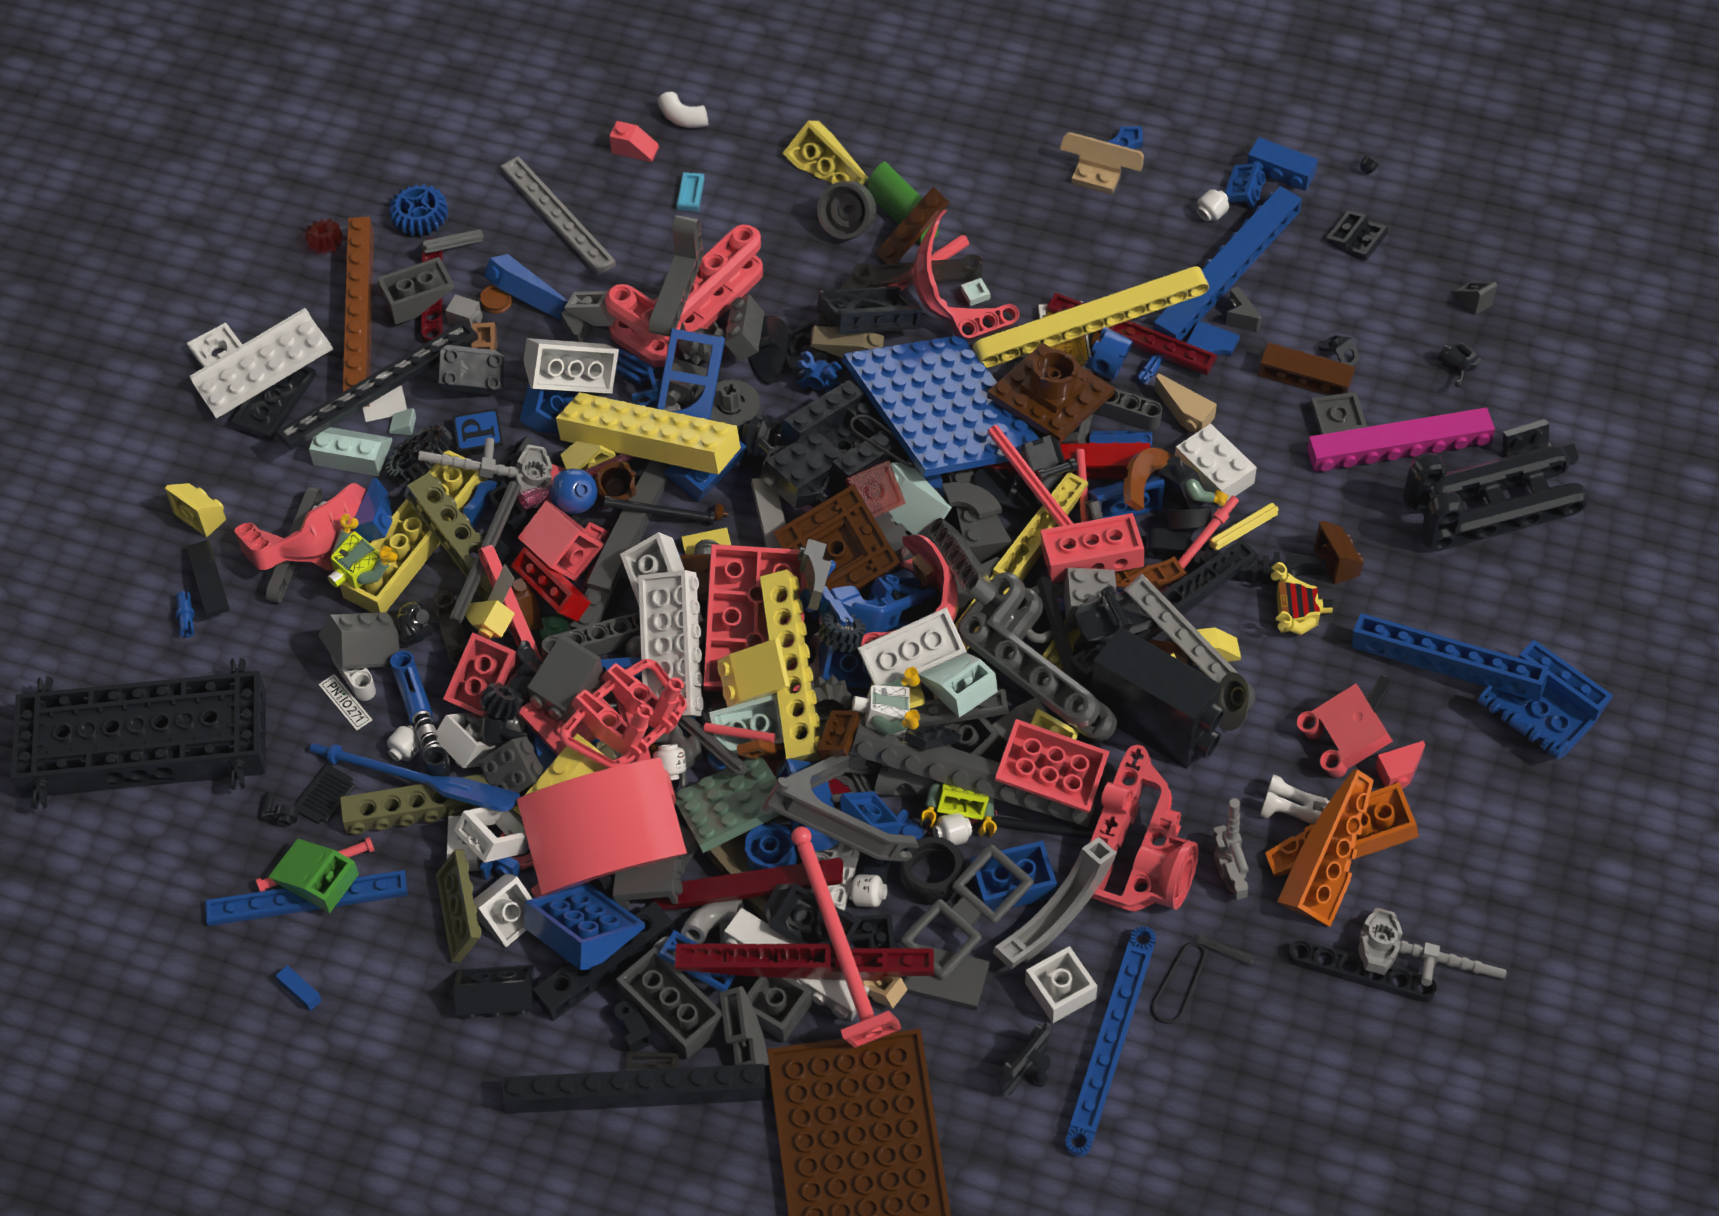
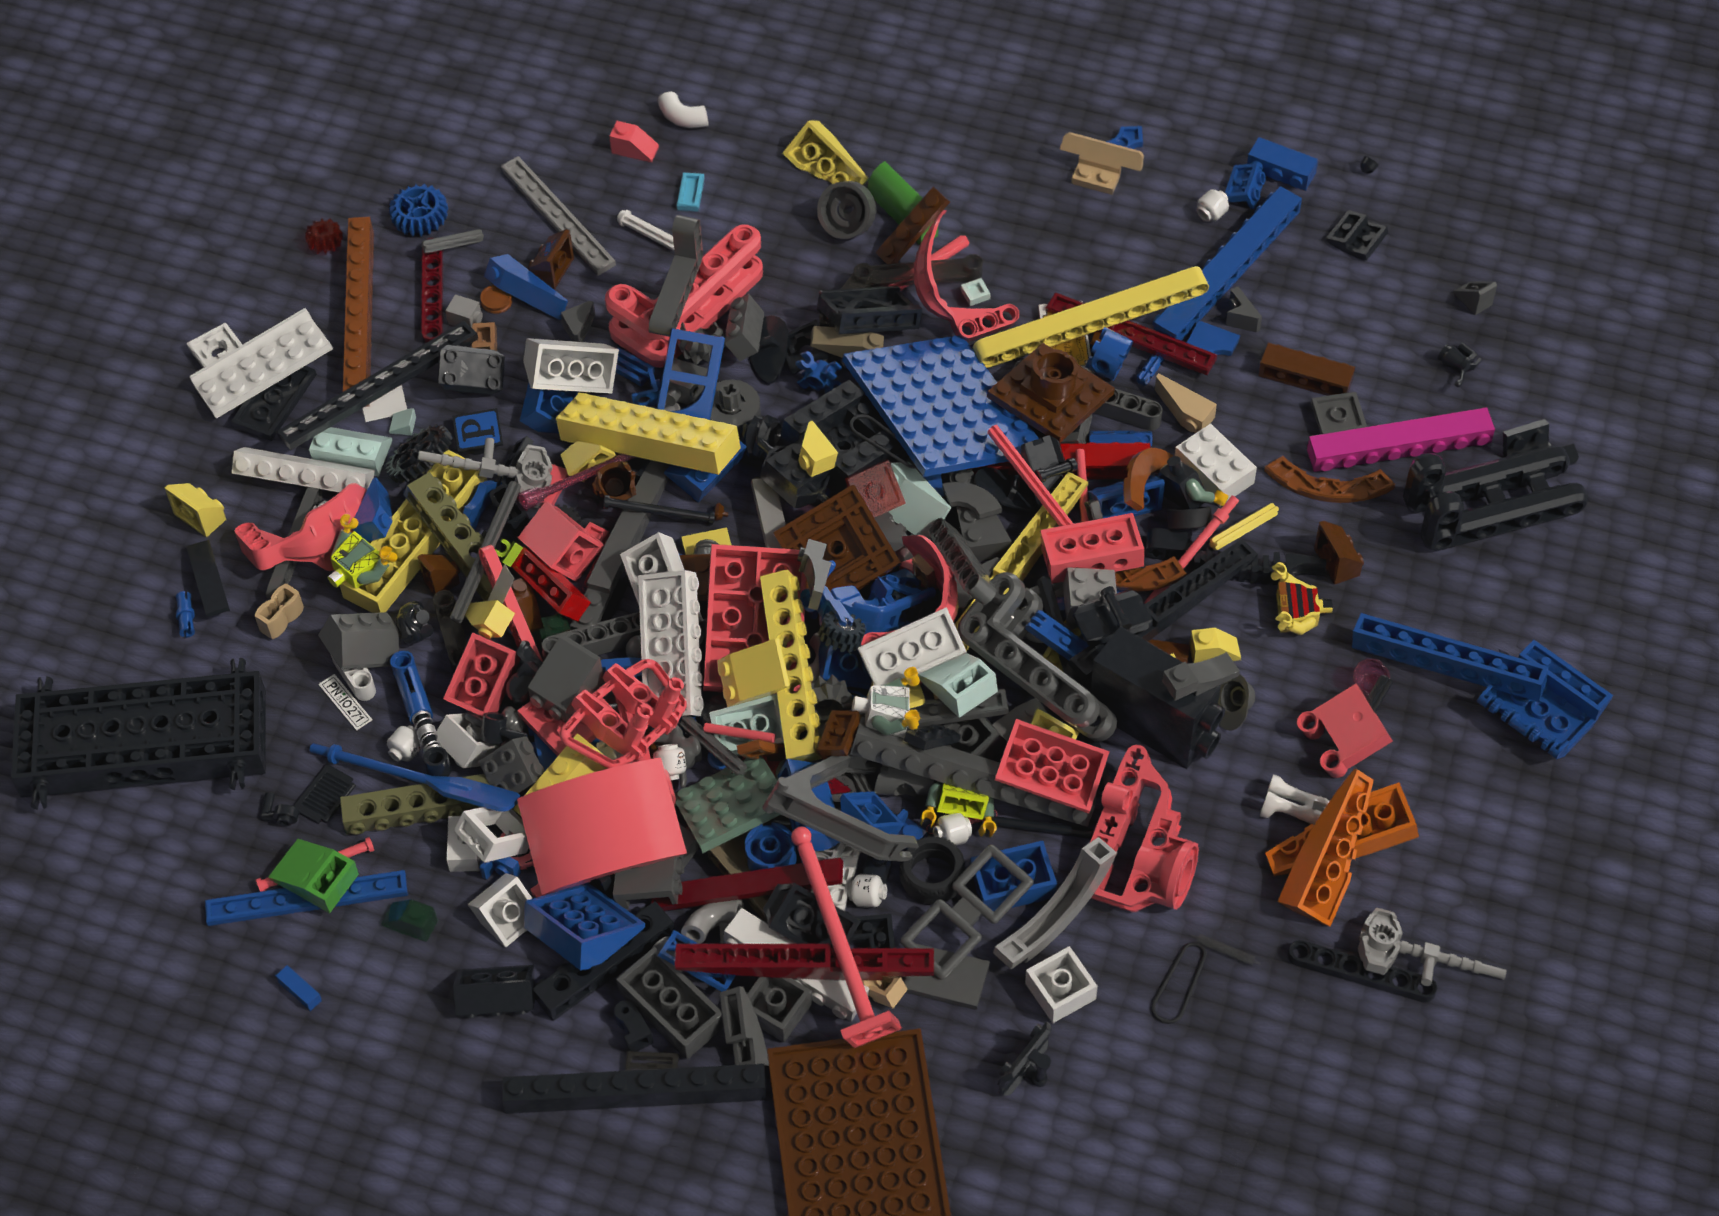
(276, 613): none -> tan brick
(298, 470): none -> white brick
(411, 919): none -> clear green slope
(414, 289): dark grey slope -> none
(438, 572): none -> reddish brown slope
(458, 905): olive plate -> none
(501, 701): black gear -> none
(511, 552): none -> lime tile
(553, 258): none -> reddish brown slope
(573, 491): blue cylinder -> none
(590, 308): light grey slope -> none
(625, 218): none -> white axle
(816, 452): none -> light yellow slope
(1055, 635): none -> blue hinge
(1110, 1041): blue plate -> none
(1178, 628): light grey tile -> none
(1199, 676): none -> dark grey slope
(1229, 855): light grey bar -> none
(1329, 489): none -> dark orange tile
(1339, 345): black bracket -> none
(1367, 674): none -> clear pink hair
(1399, 764): coral slope -> none

